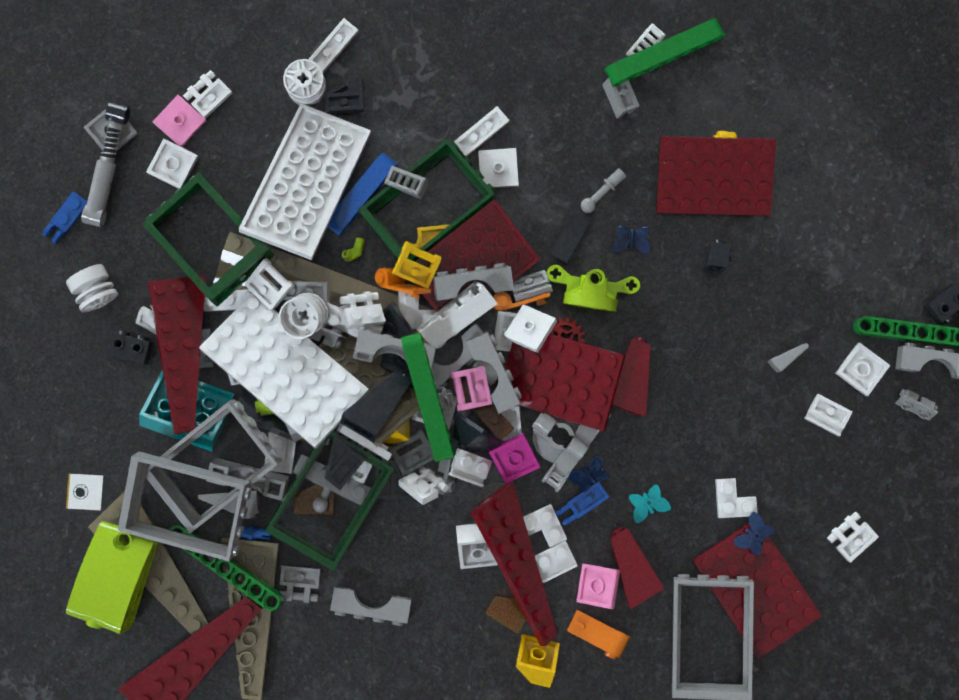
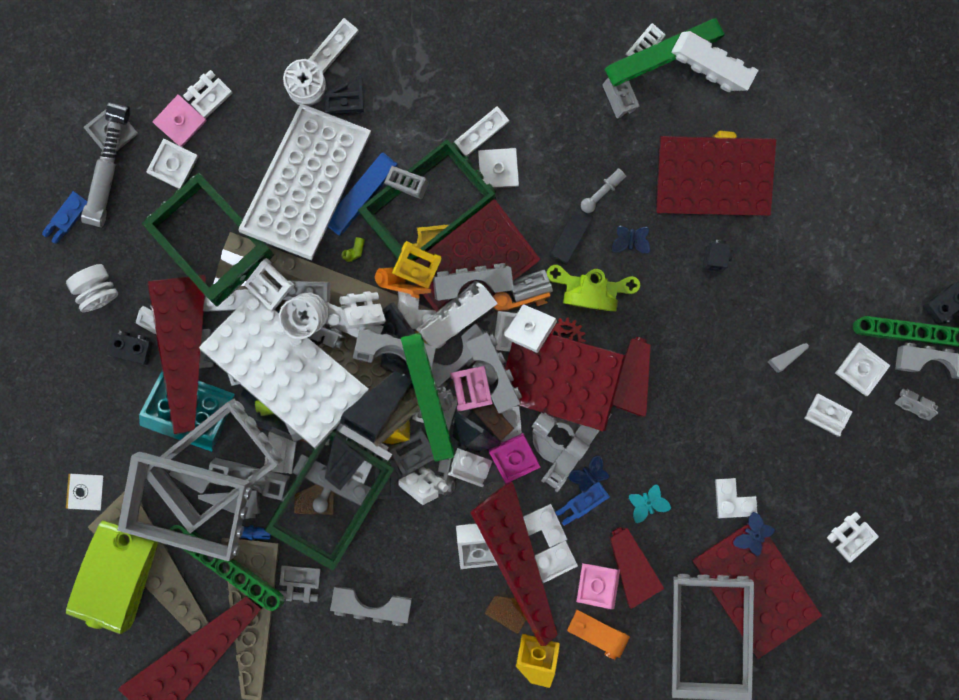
(195, 483): none -> light grey slope
(713, 63): none -> white wedge

